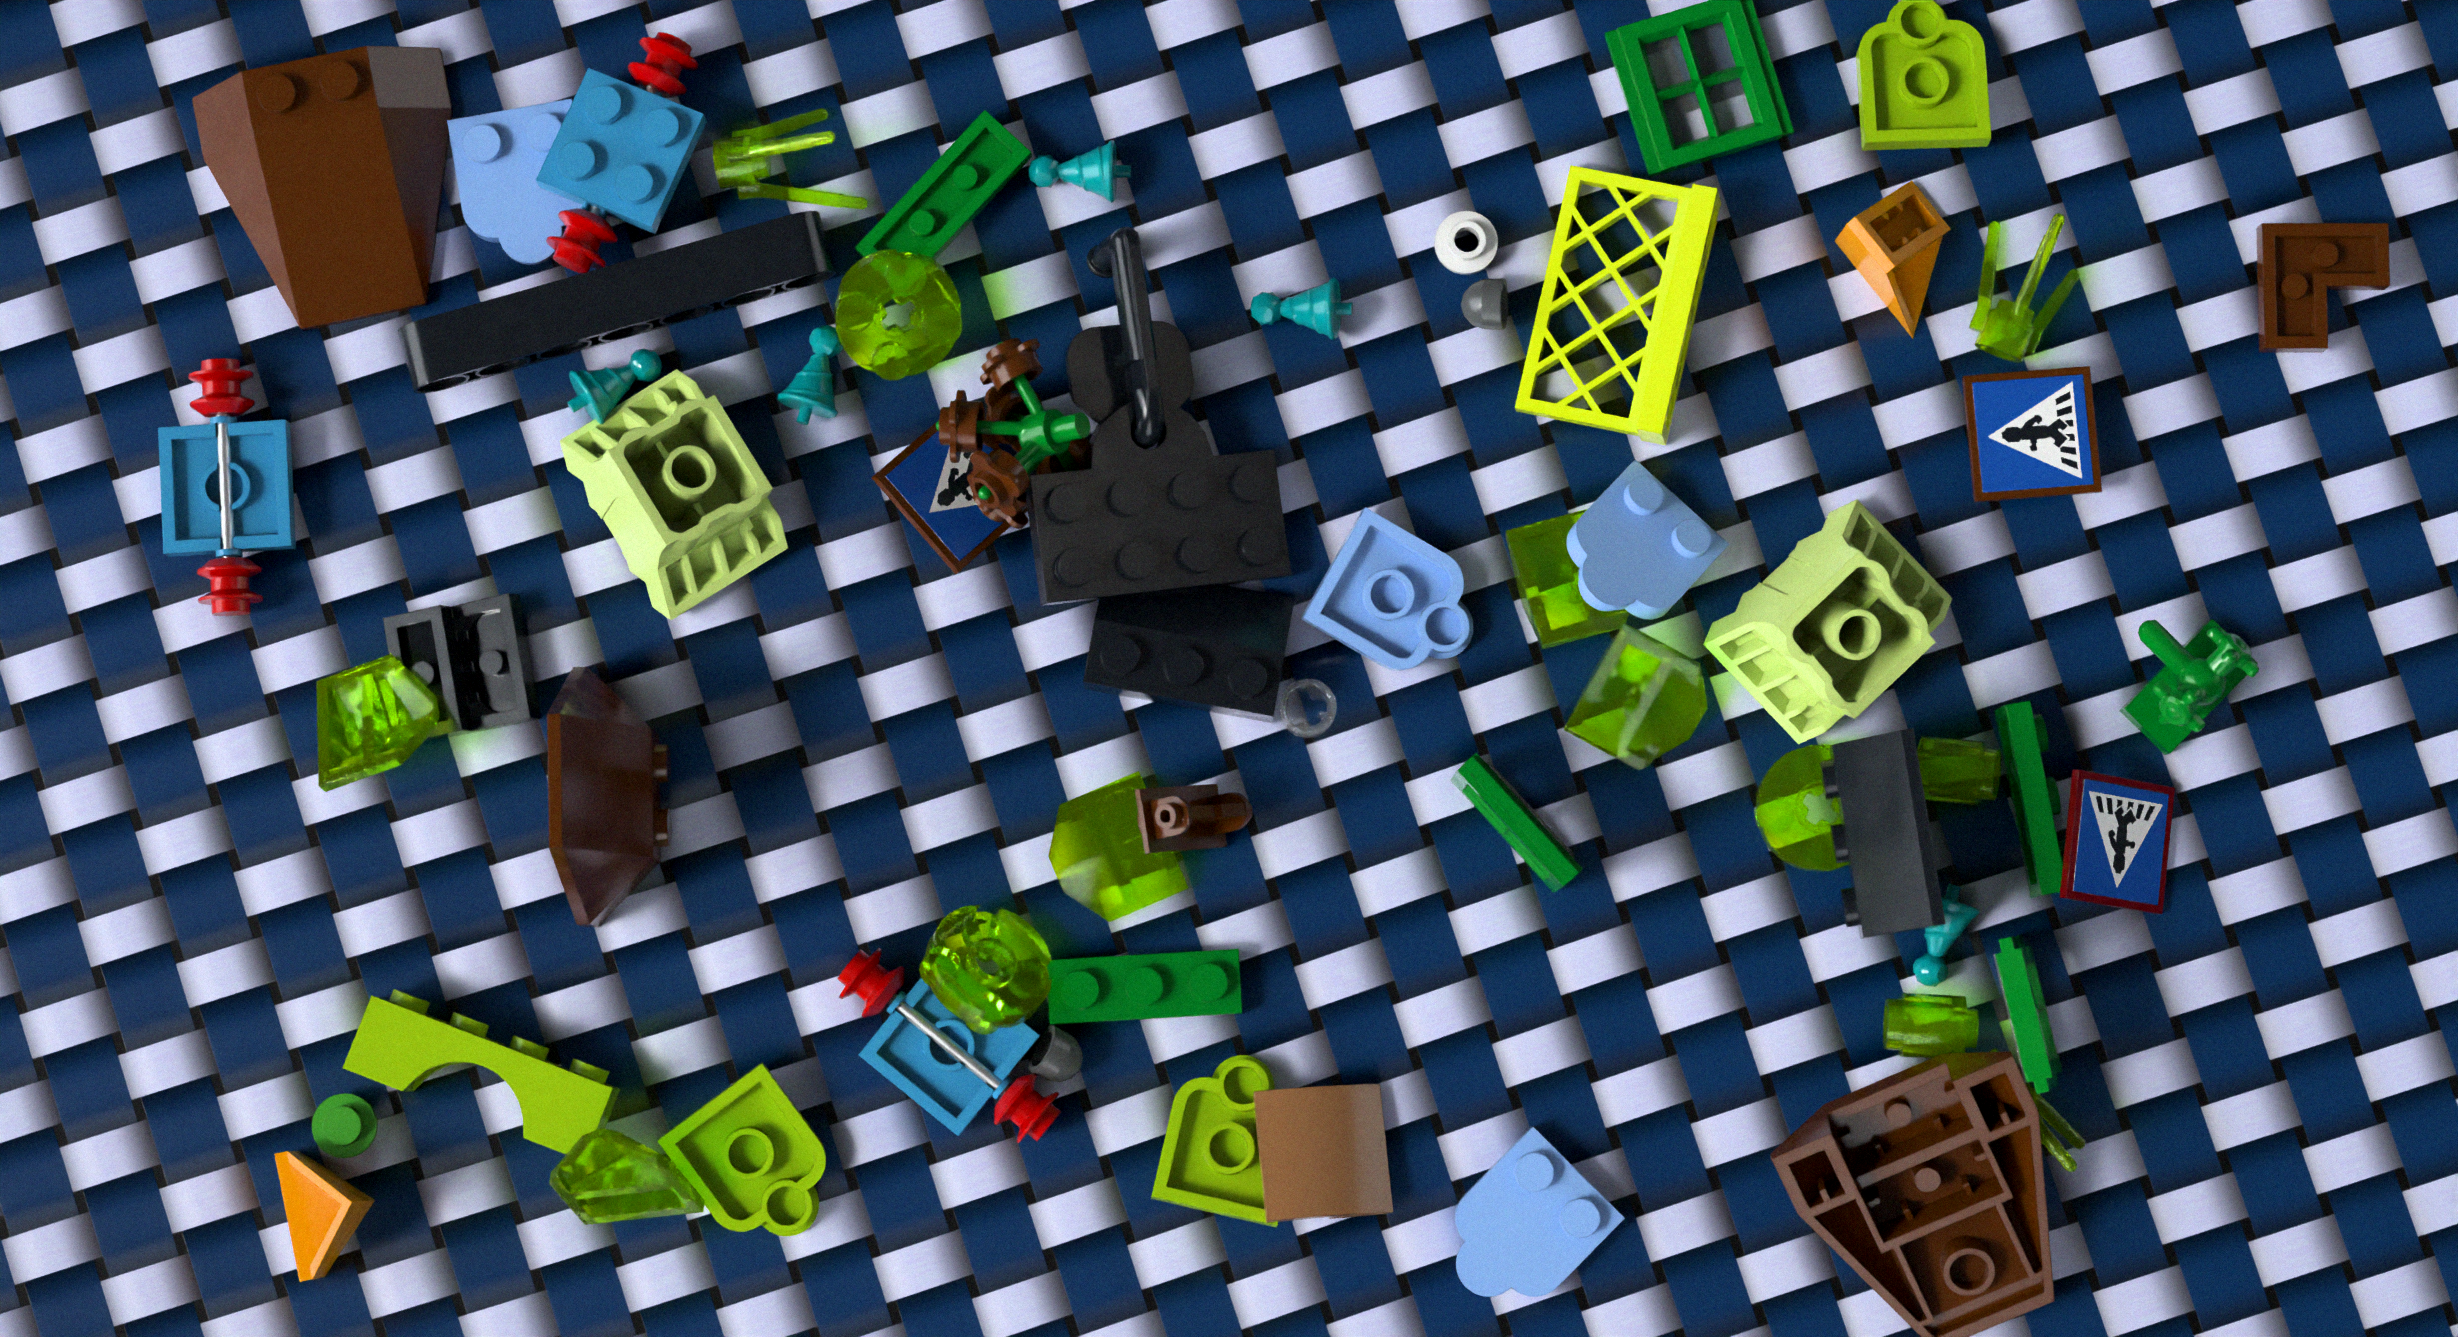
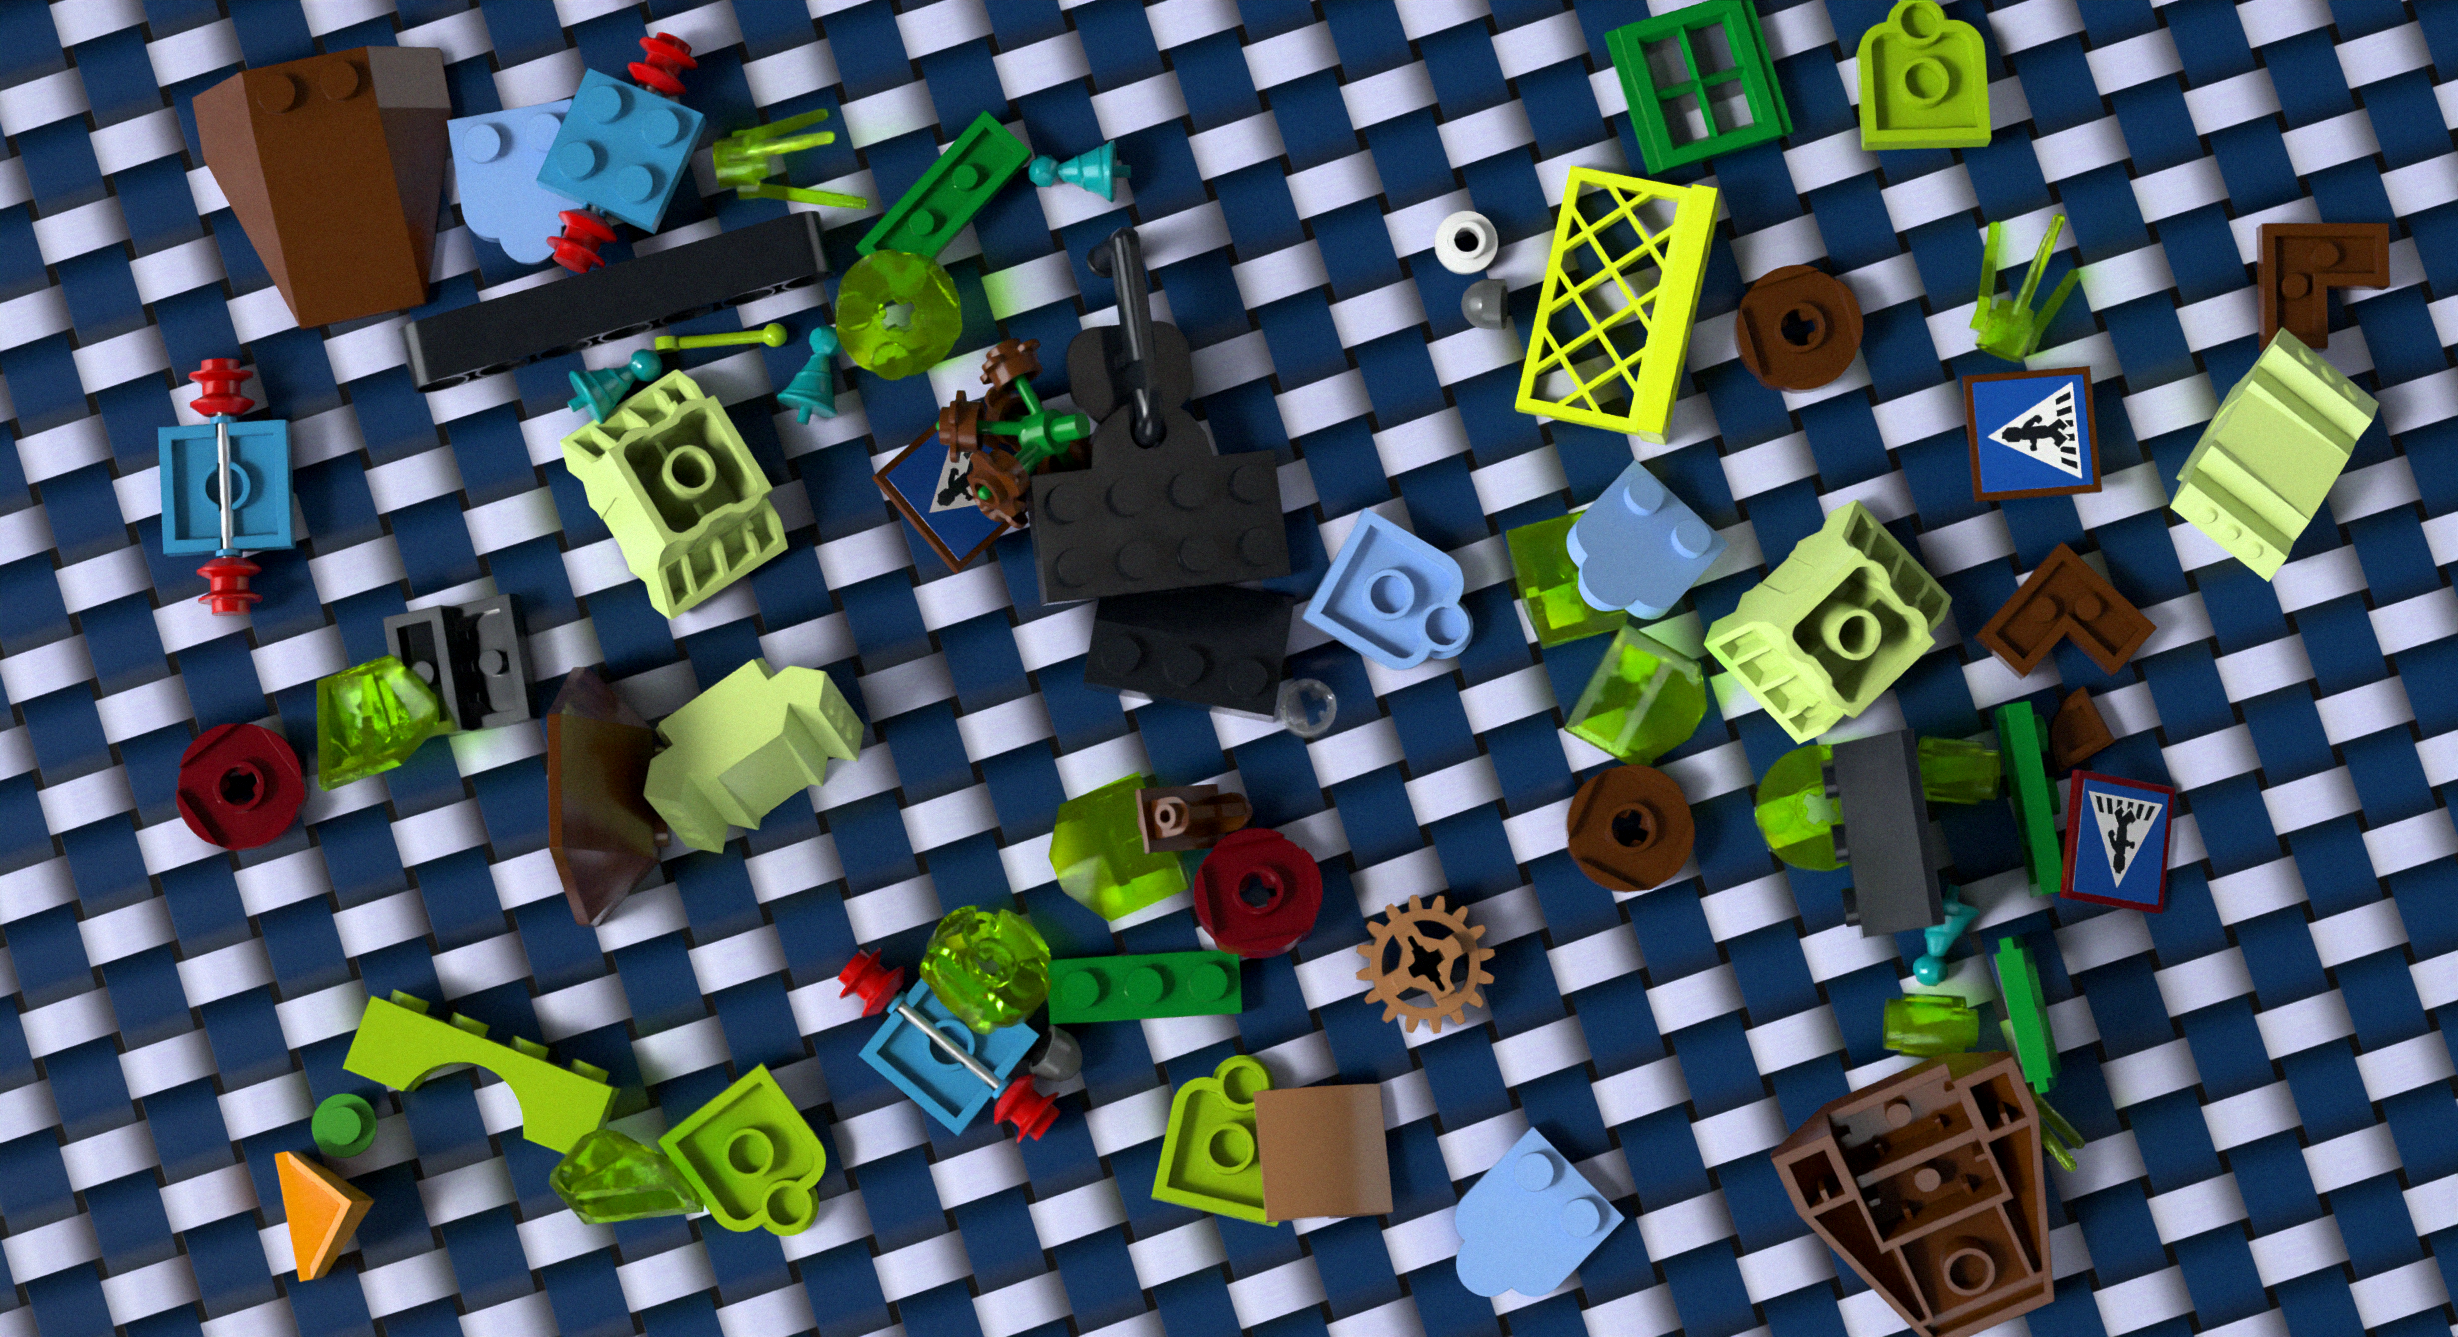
(204, 781): none -> dark red plate
(747, 750): none -> yellowish green slope
(773, 335): none -> lime hinge
(1281, 865): none -> dark red plate
(1316, 308): teal piece -> none
(1450, 948): none -> medium nougat gear
(1516, 822): green piece -> none
(1664, 817): none -> reddish brown plate
(1815, 297): none -> reddish brown plate
(1896, 250): light orange slope -> none
(2070, 601): none -> reddish brown plate
(2076, 731): none -> reddish brown tile
(2189, 683): green piece -> none
(2272, 453): none -> yellowish green slope

